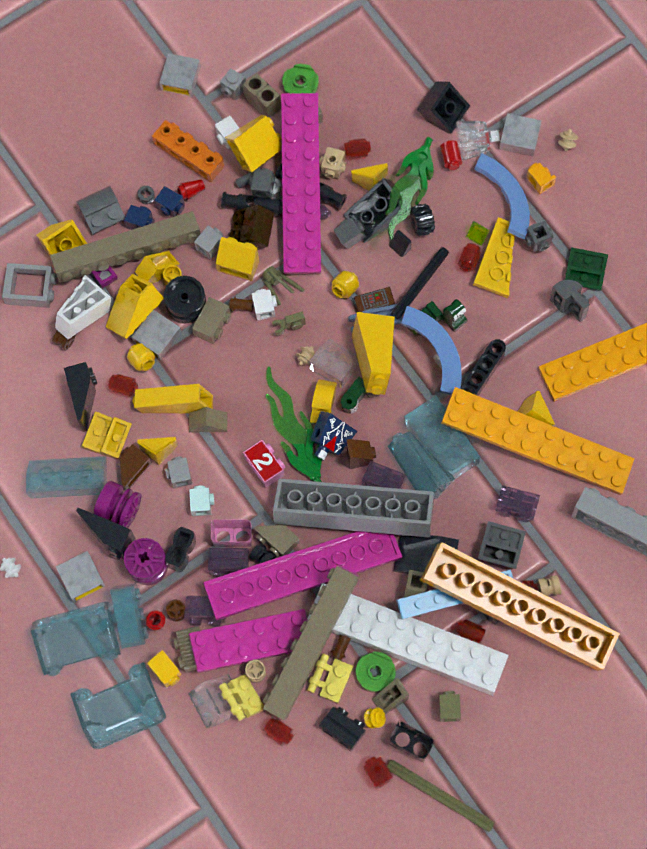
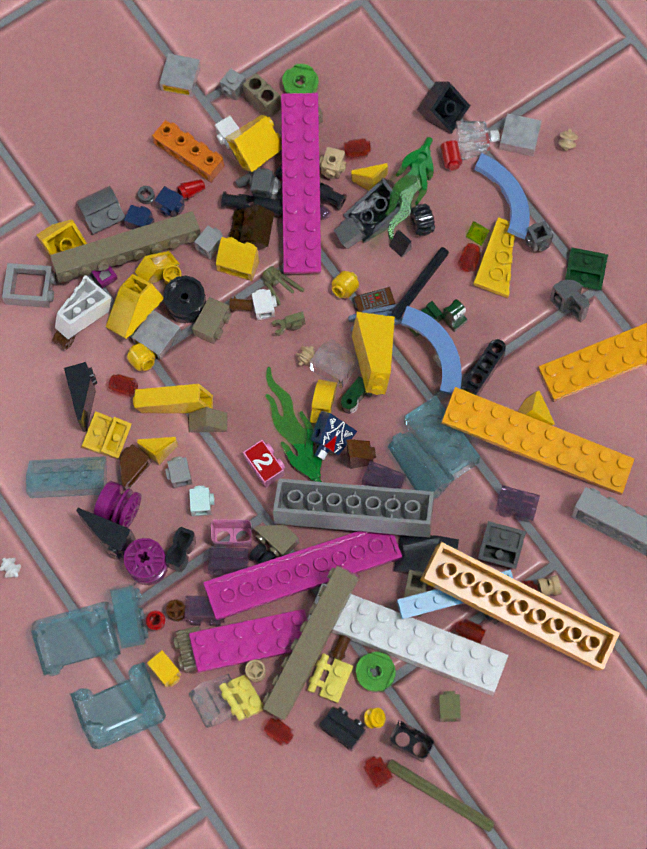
(80, 576): flat silver piece -> none
(391, 696): dark tan slope -> none
(540, 177): light orange brick -> none

